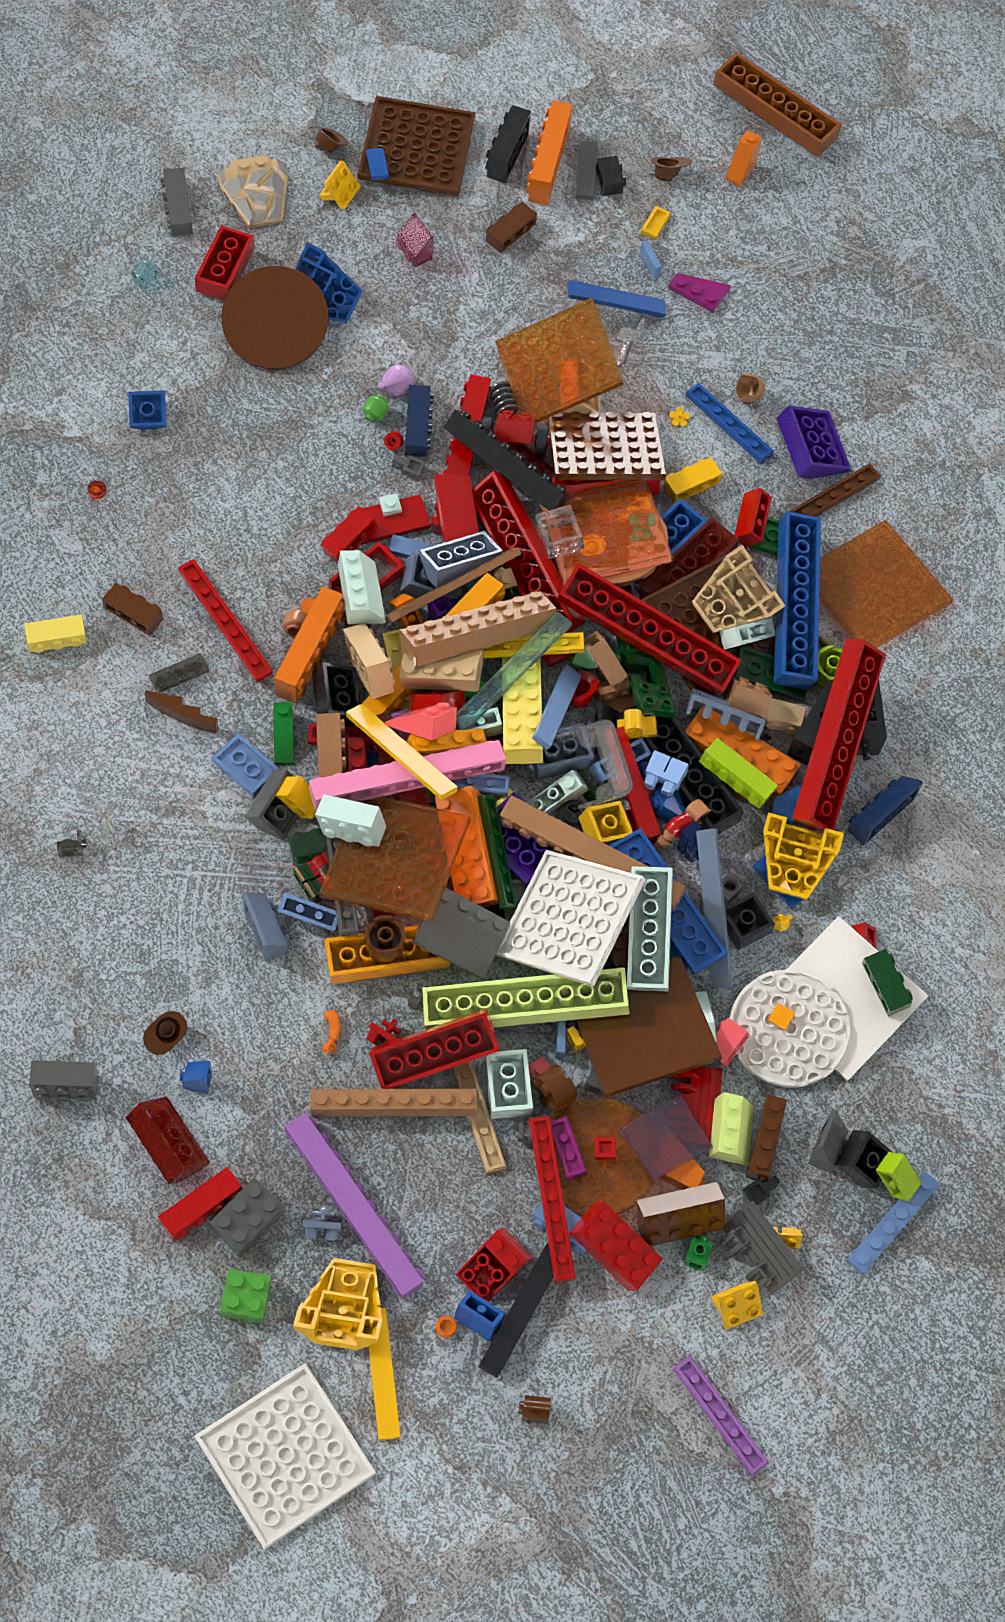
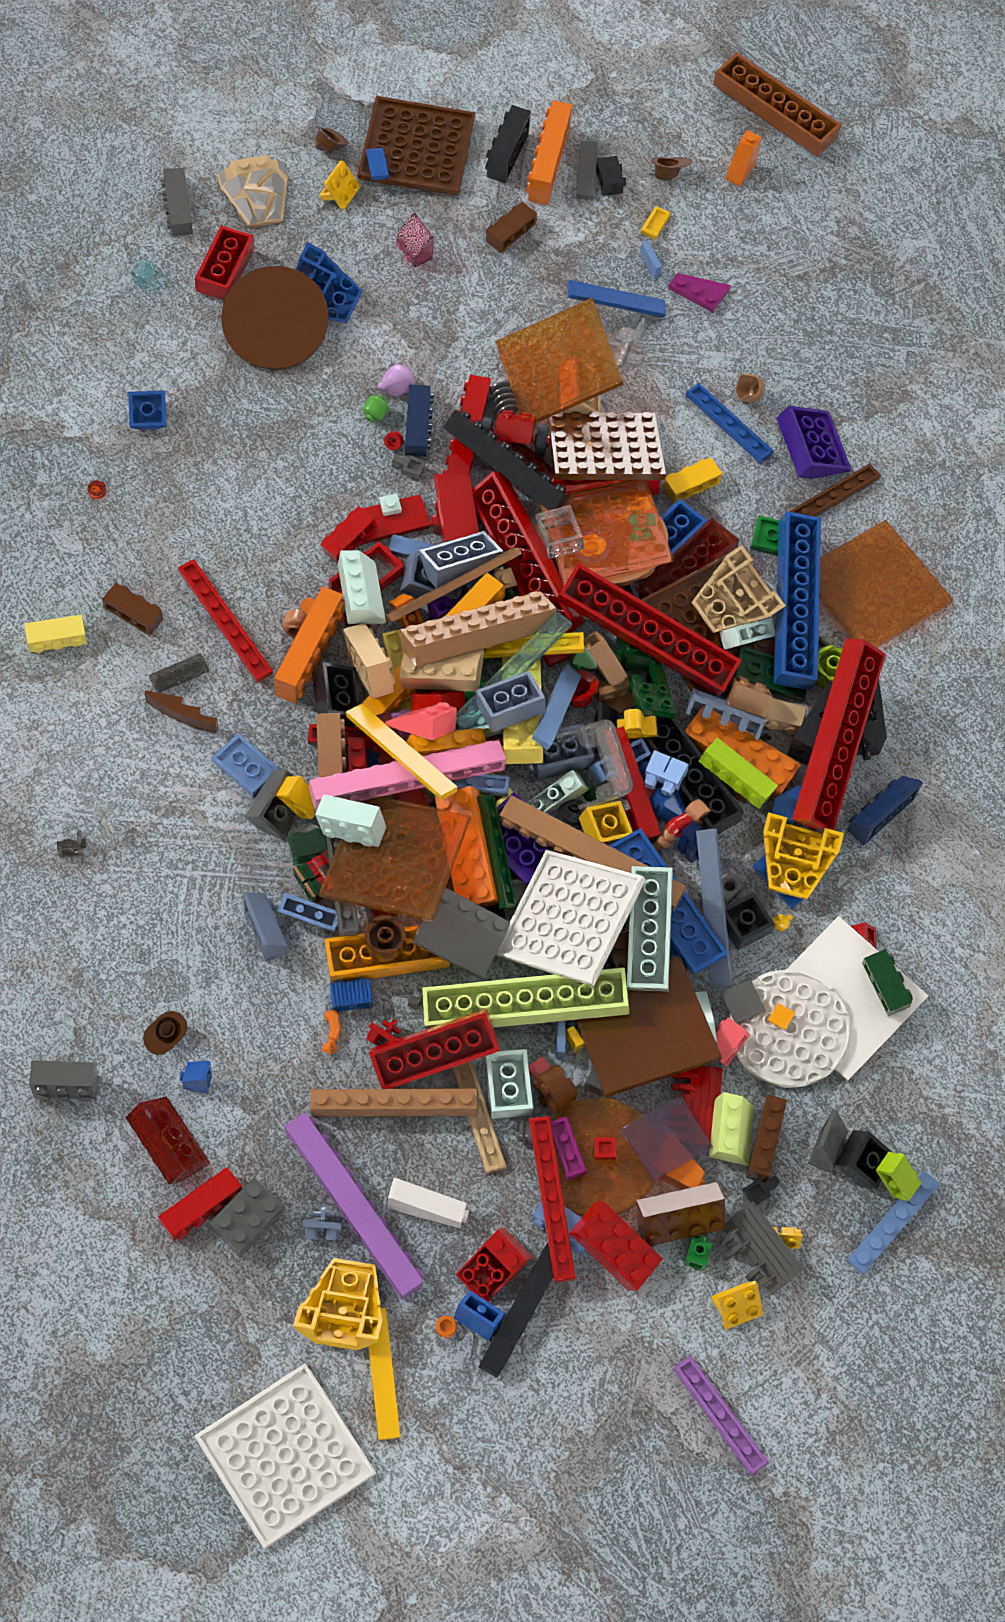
(245, 1296): bright green brick -> none
(283, 733): green slope -> none
(351, 994): none -> blue brick
(426, 1204): none -> white slope
(510, 701): none -> sand blue brick
(535, 1409): reddish brown brick -> none
(679, 417): yellow plant -> none
(743, 1001): none -> dark grey piece
(753, 517): red brick -> none

